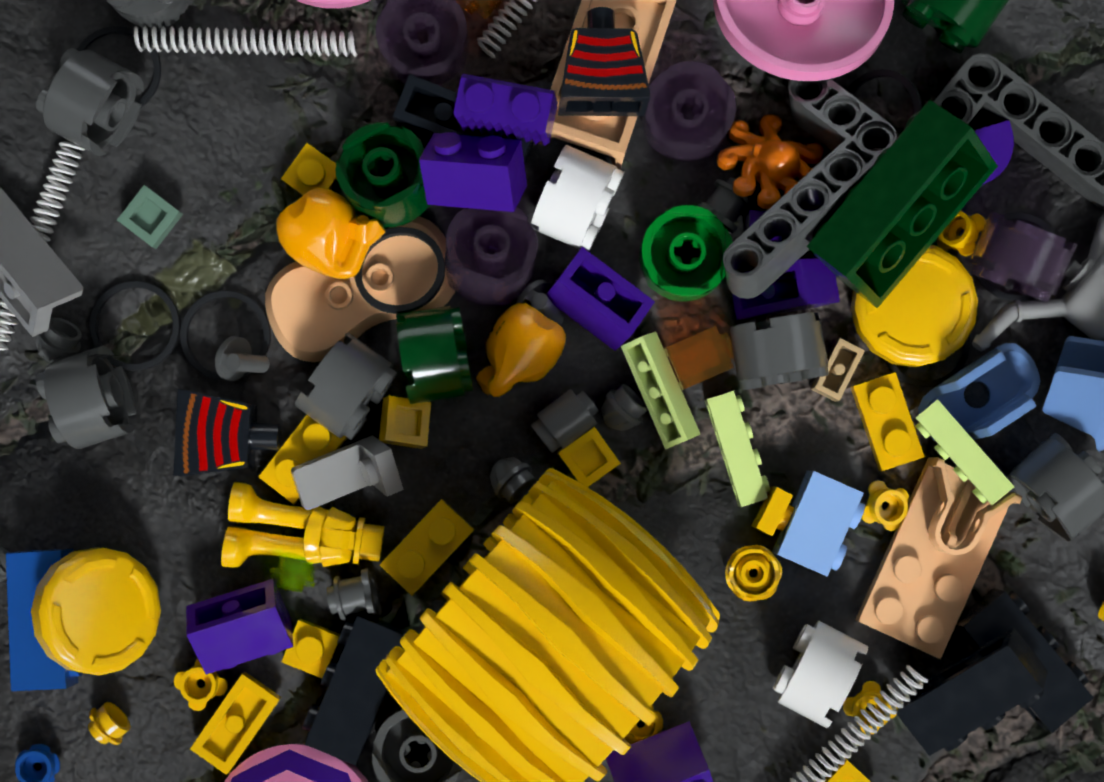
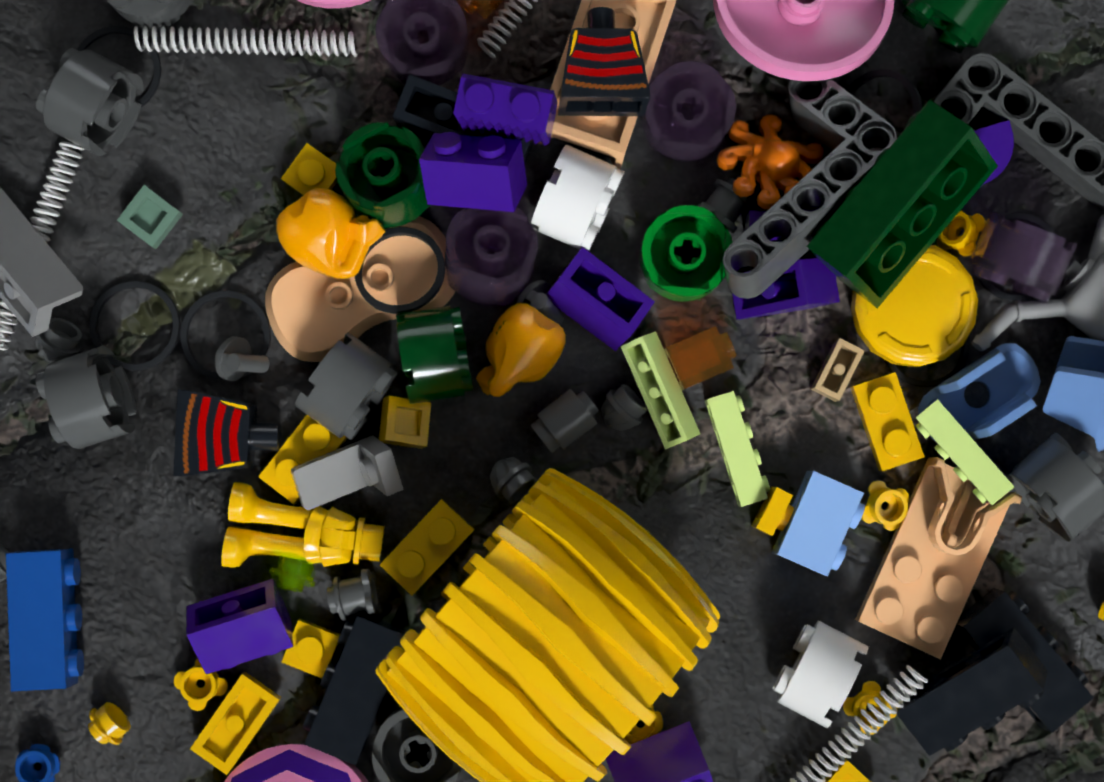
(96, 611): yellow piece -> none
(589, 457): yellow plate -> none
(767, 578): yellow plate -> none
(779, 350): dark grey brick -> none

